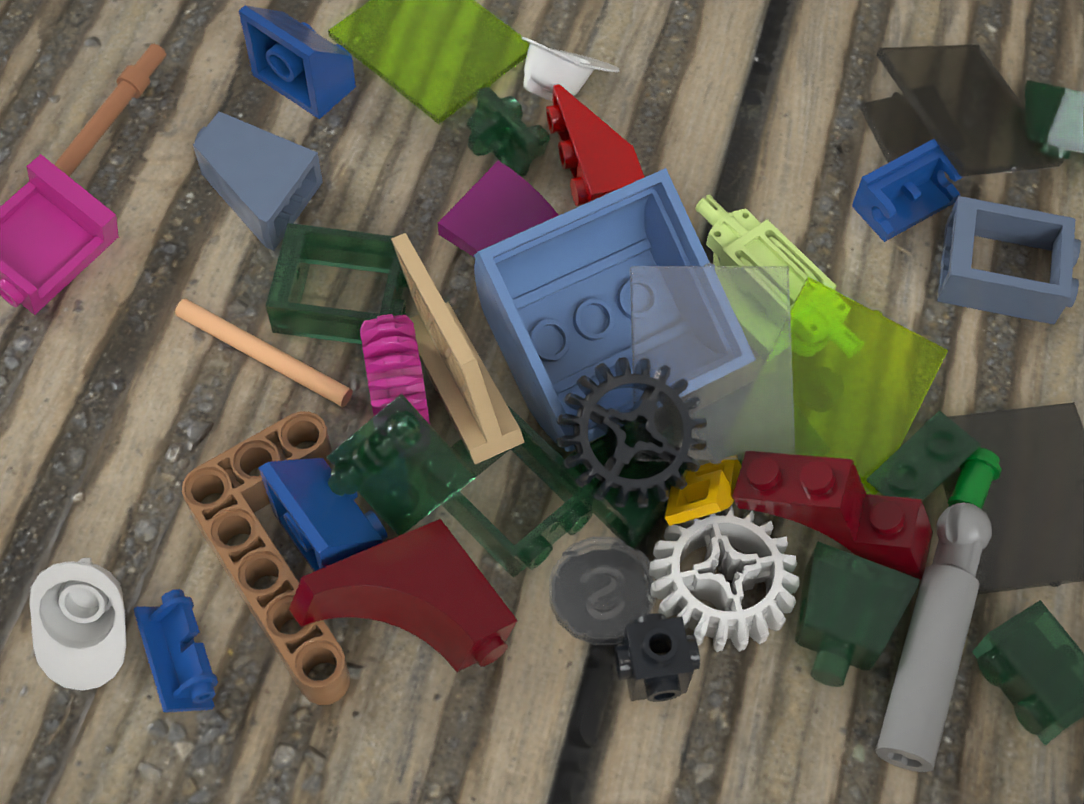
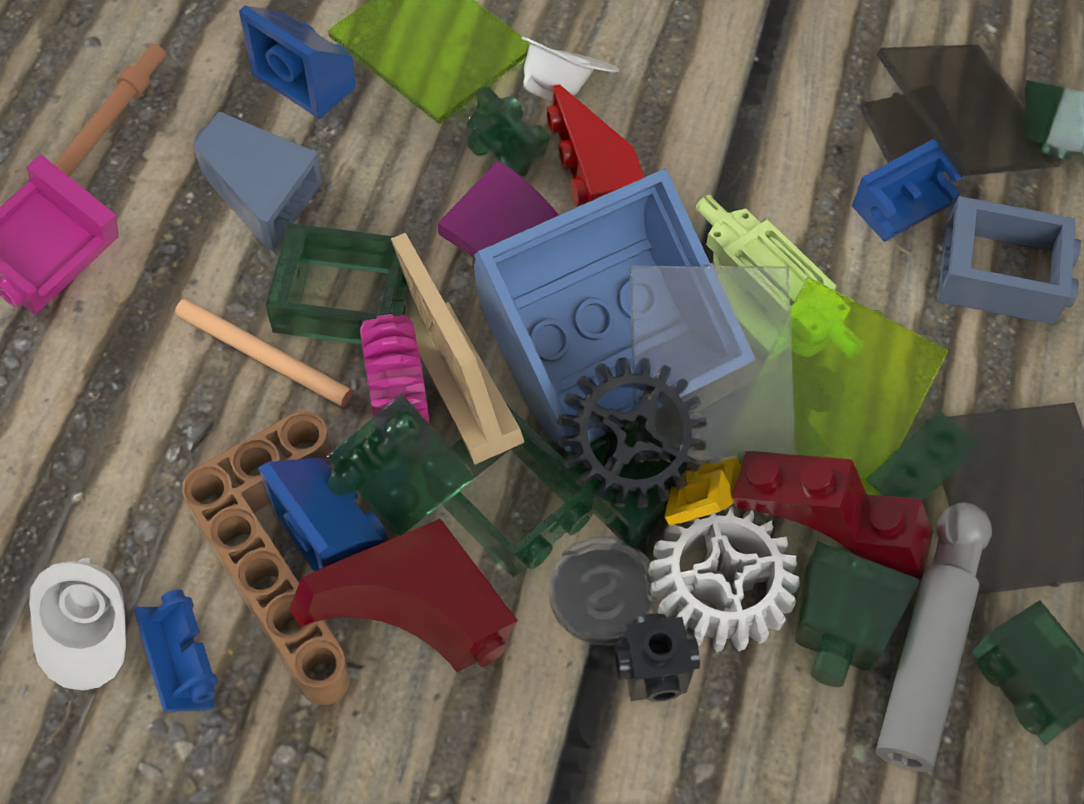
(976, 478): green pin -> none

